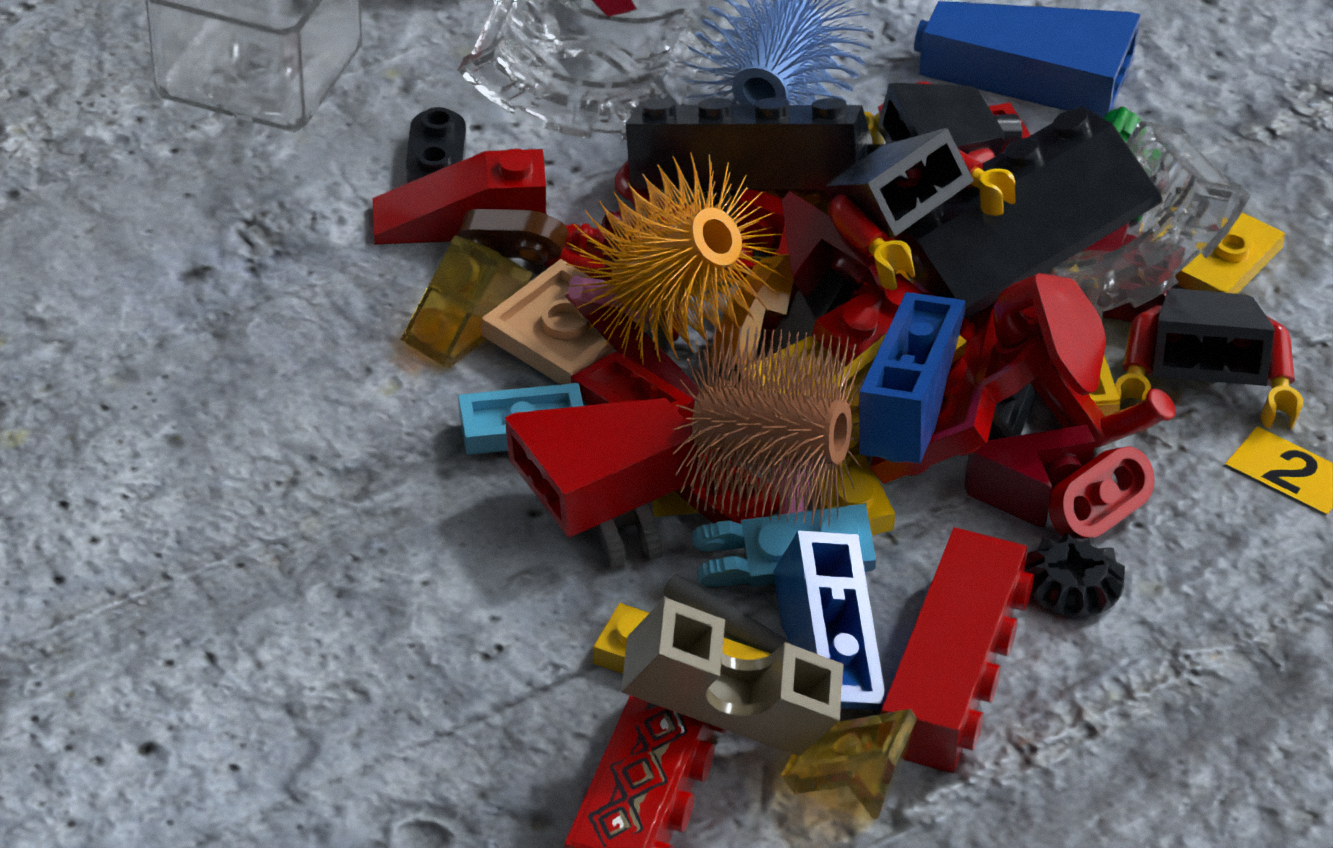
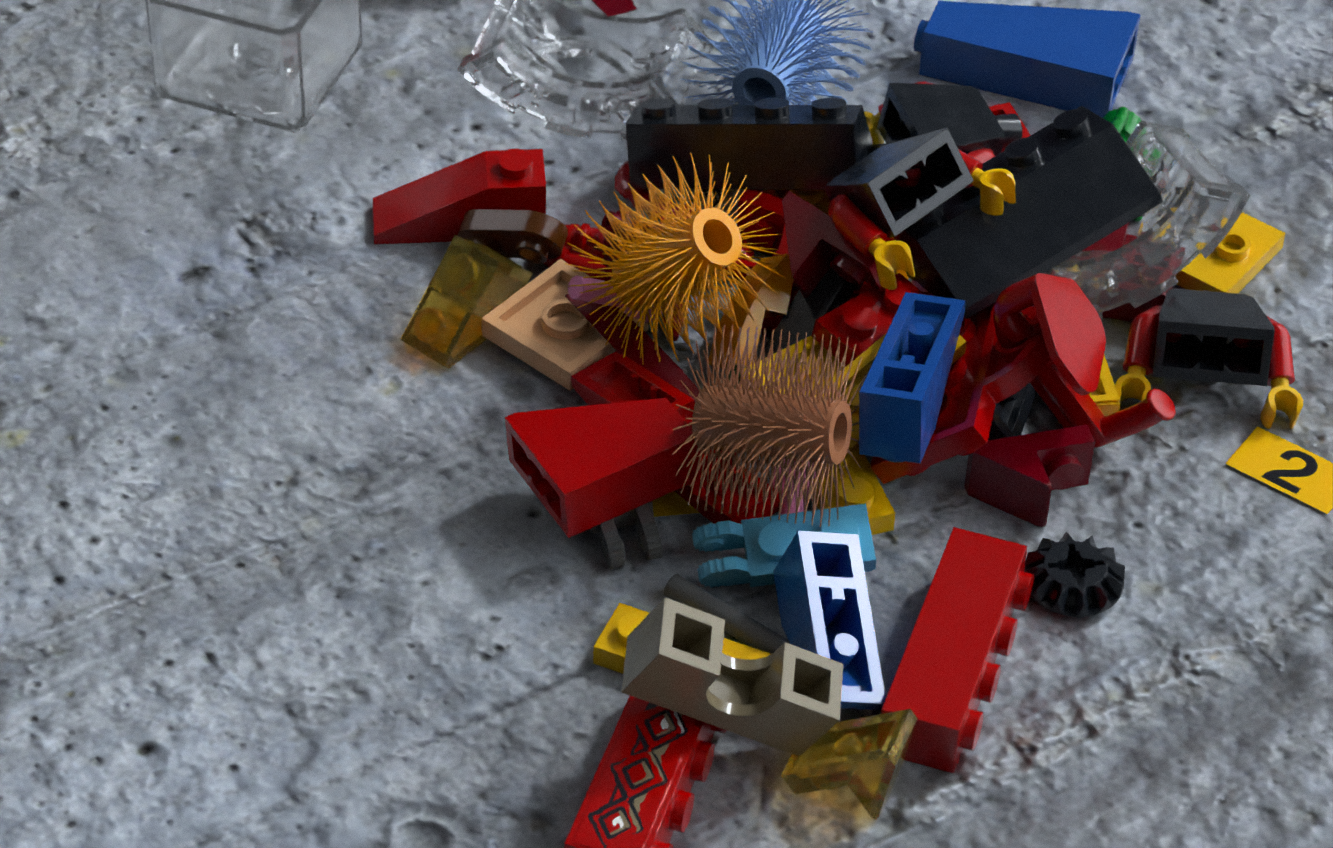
(434, 142): black plate -> none
(484, 412): medium azure plate -> none
(1097, 497): red plate -> none

